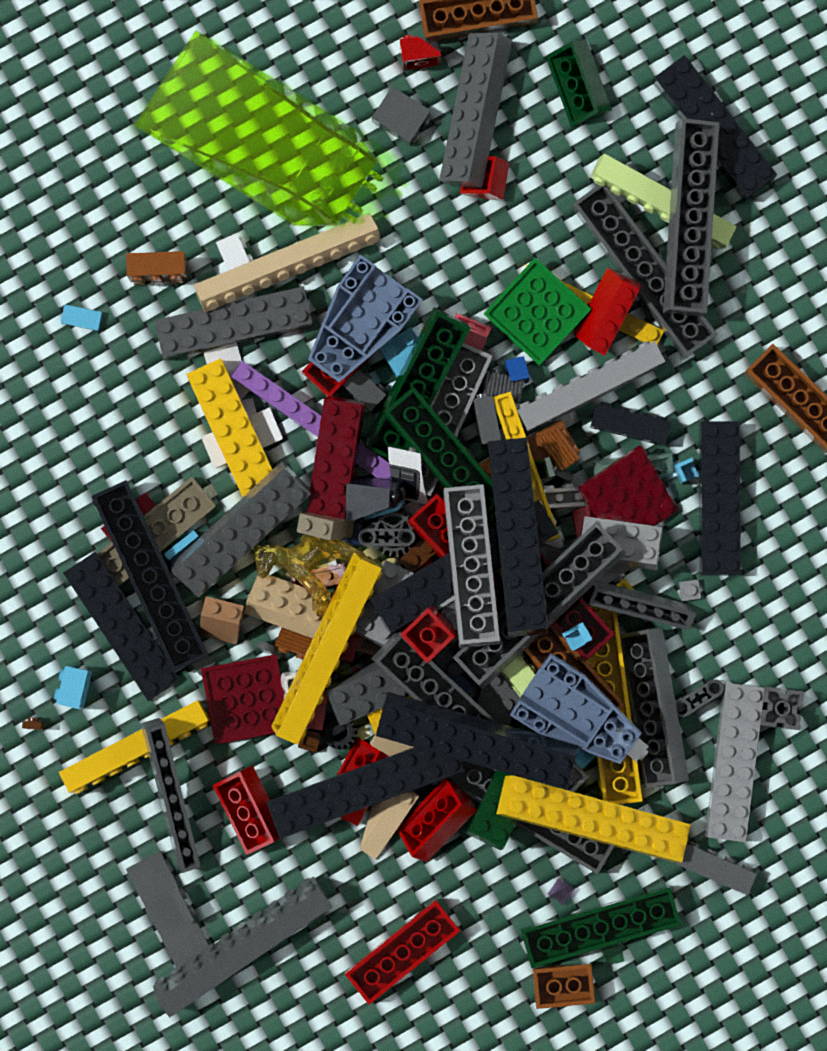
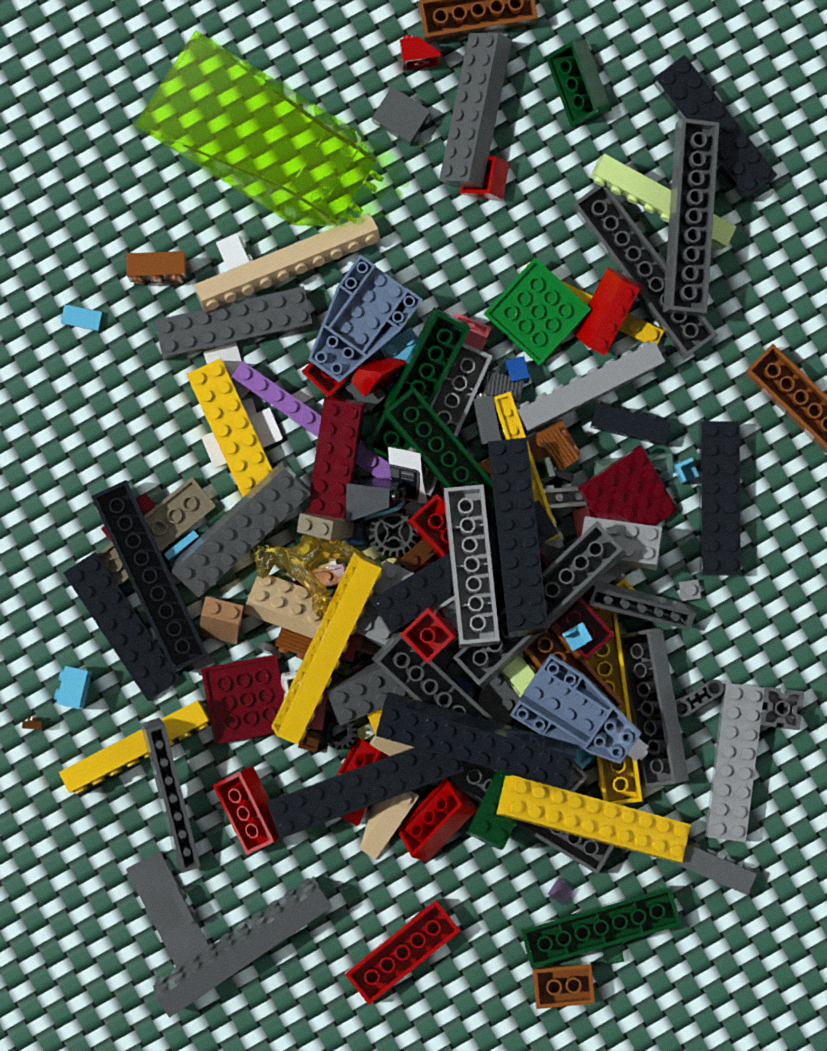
(376, 374): none -> red slope
(382, 542): dark grey beam -> none

